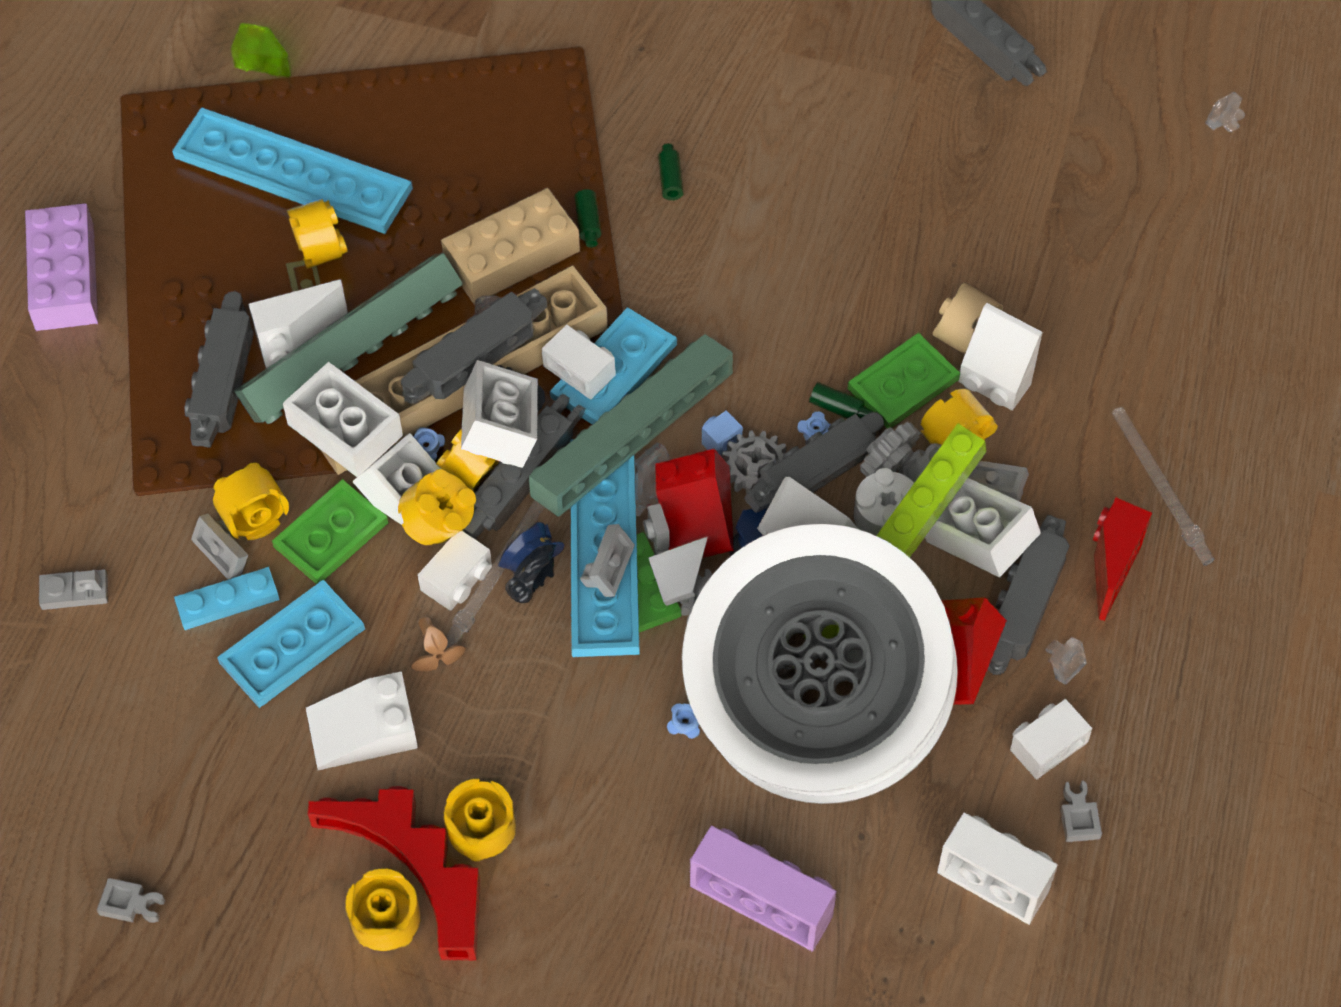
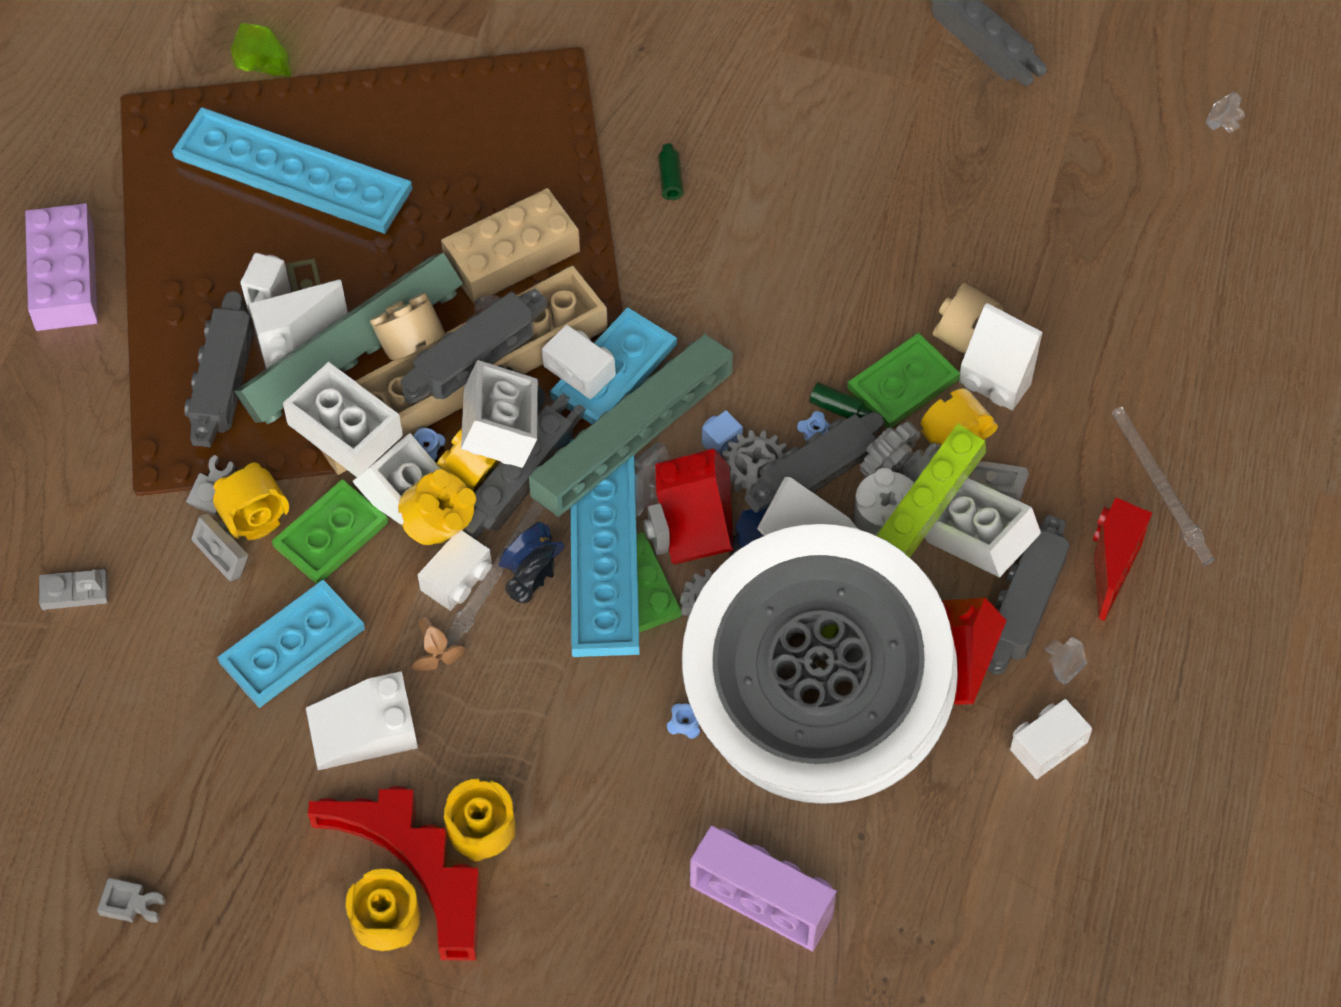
(203, 492): none -> light grey plate
(226, 598): medium azure plate -> none
(264, 279): none -> white brick
(315, 232): yellow brick -> none
(407, 326): none -> tan brick
(588, 217): dark green cylinder -> none
(610, 561): light grey hinge -> none
(678, 570): light grey slope -> none
(997, 867): white brick -> none
(1078, 817): light grey plate -> none

